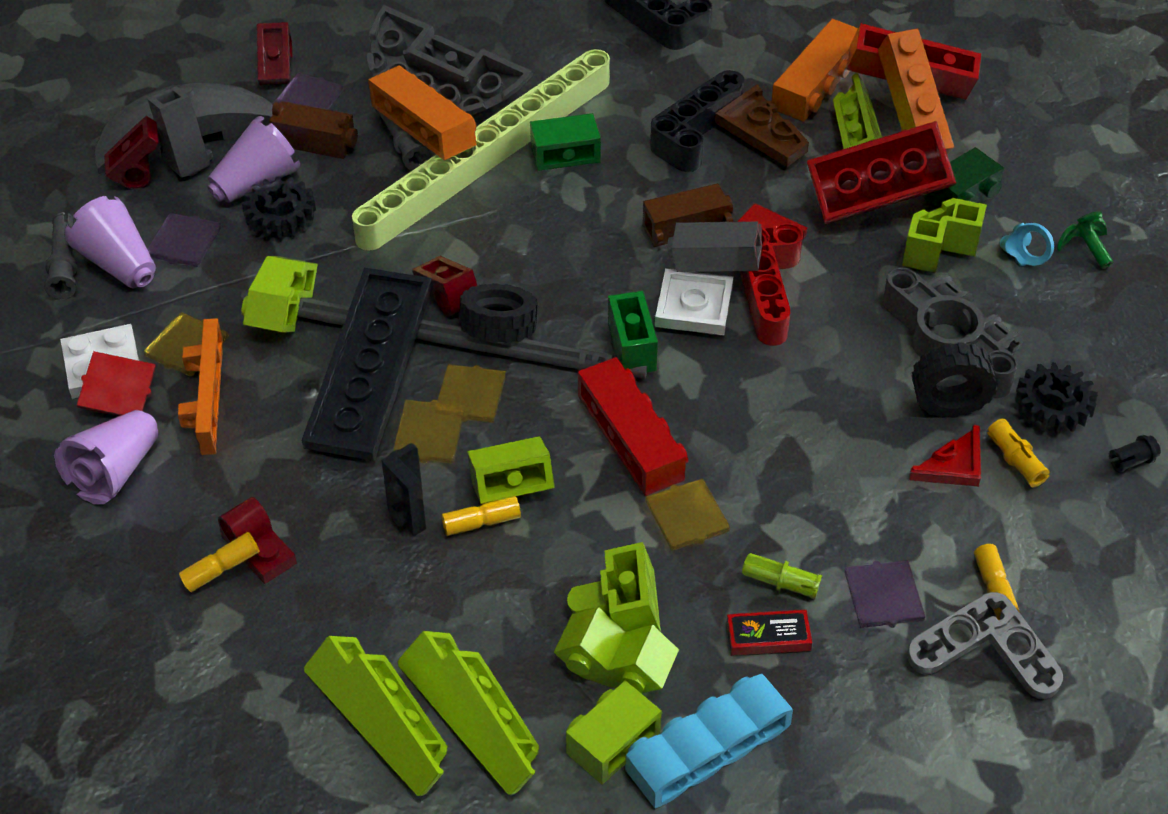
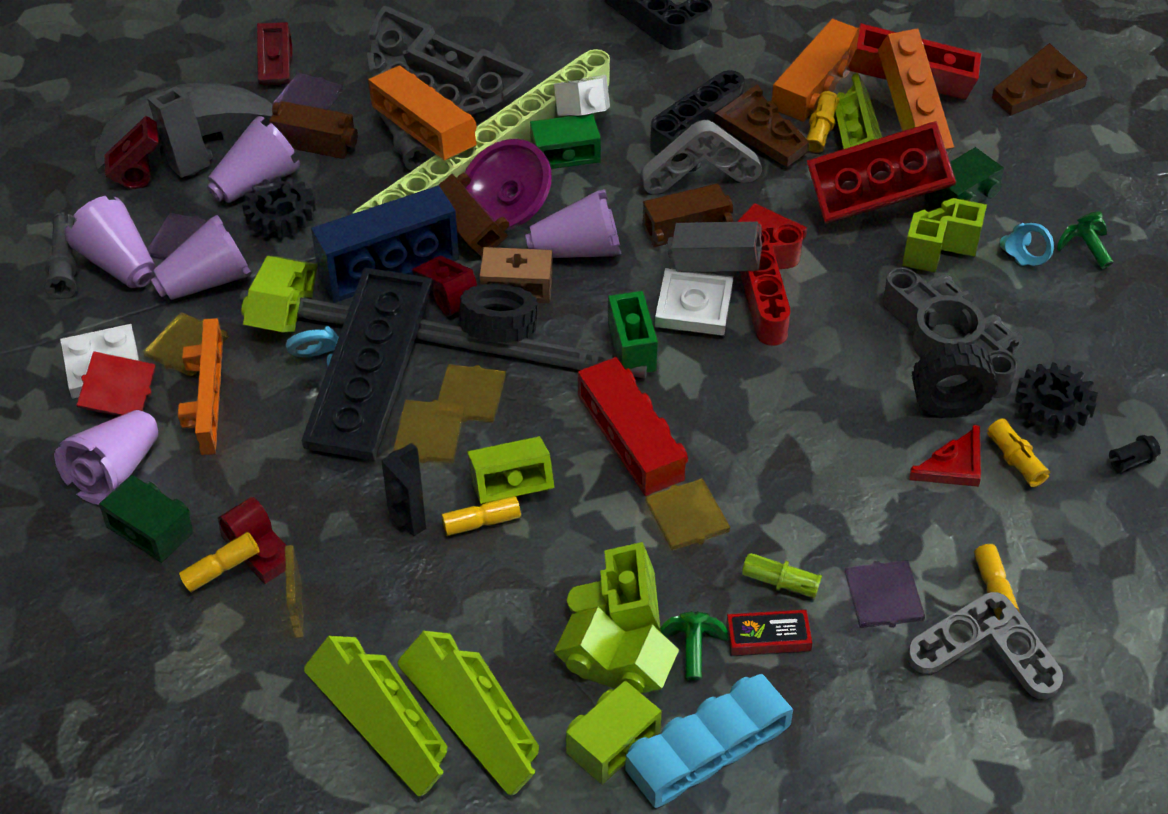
(147, 517): none -> dark green brick
(201, 262): none -> lavender cone
(294, 591): none -> clear yellow piece
(327, 342): none -> medium azure piece
(385, 238): none -> dark blue brick
(472, 219): none -> reddish brown brick
(509, 169): none -> magenta dish
(520, 268): none -> medium nougat brick
(578, 230): none -> lavender cone
(582, 96): none -> white slope
(663, 172): none -> light grey beam
(693, 626): none -> green plant
(822, 121): none -> yellow pin
(1038, 81): none -> reddish brown wing

